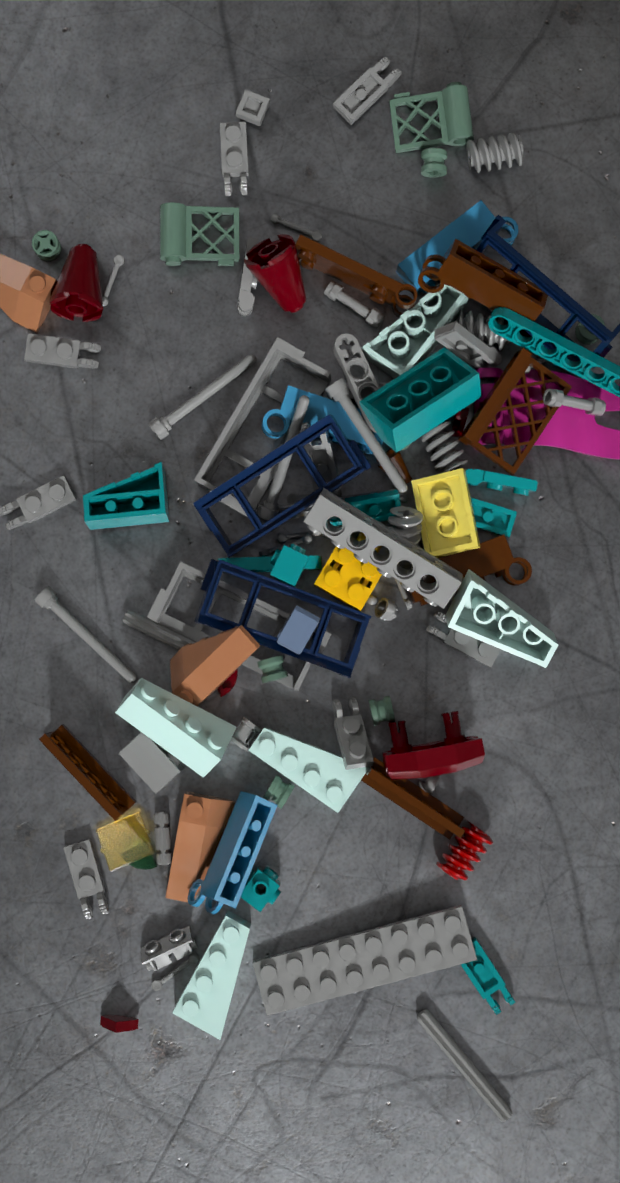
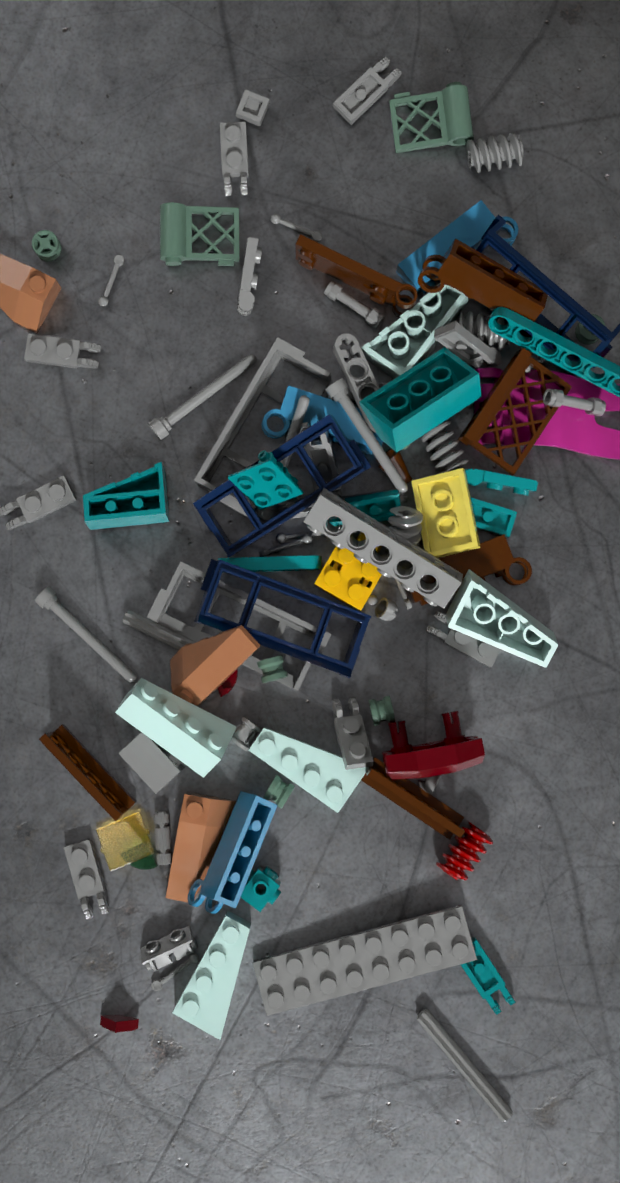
(78, 286): dark red cone -> none
(266, 482): none -> teal hinge
(278, 271): dark red cone -> none
(289, 564): teal brick -> none
(297, 630): sand blue slope -> none
(434, 162): sand green wheel -> none
(460, 421): dark red tile -> none

